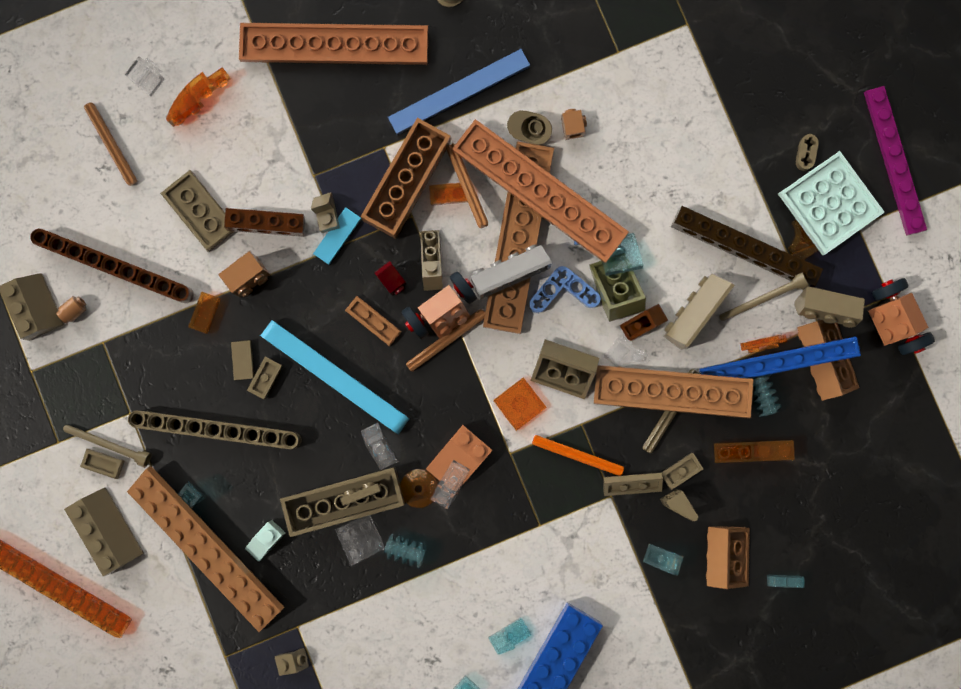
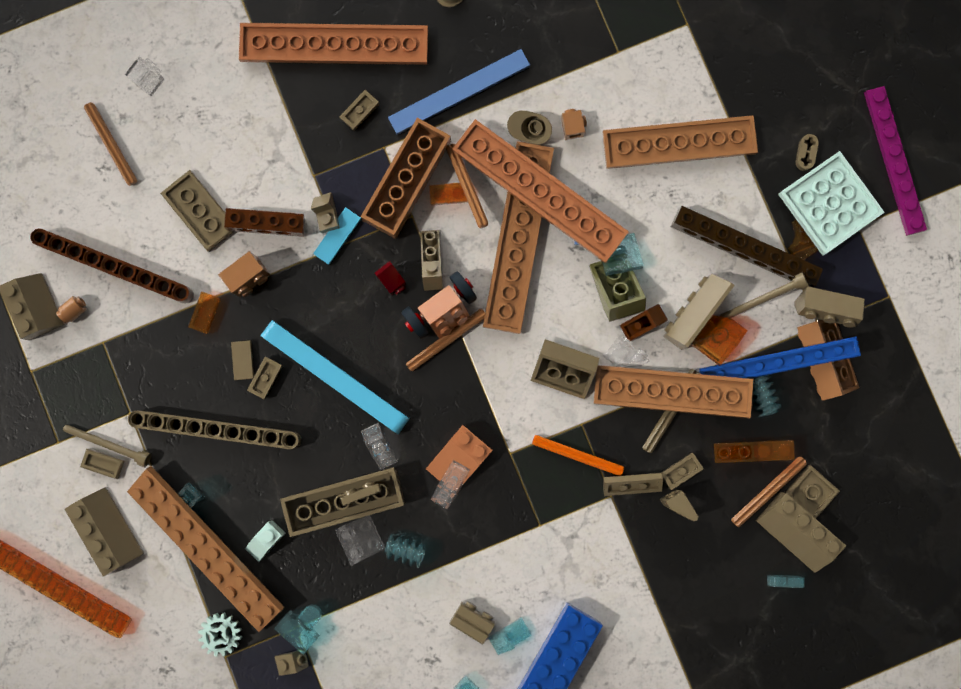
(189, 99): clear orange slope -> none
(227, 637): none -> light aqua gear
(298, 629): none -> clear light blue brick
(359, 110): none -> dark tan plate
(373, 321): medium nougat tile -> none
(425, 480): clear orange dish -> none
(472, 622): none -> dark tan brick
(510, 272): light grey slope -> none
(519, 404): clear orange tile -> none
(566, 284): medium blue beam -> none
(663, 559): clear light blue slope -> none
(680, 142): none -> medium nougat plate
(719, 338): none -> clear orange slope
(728, 557): medium nougat slope -> none
(769, 491): none -> medium nougat axle
(770, 342): clear orange wing -> none
(800, 532): none -> dark tan slope
(812, 491): none -> dark tan tile
(900, 318): nougat brick -> none

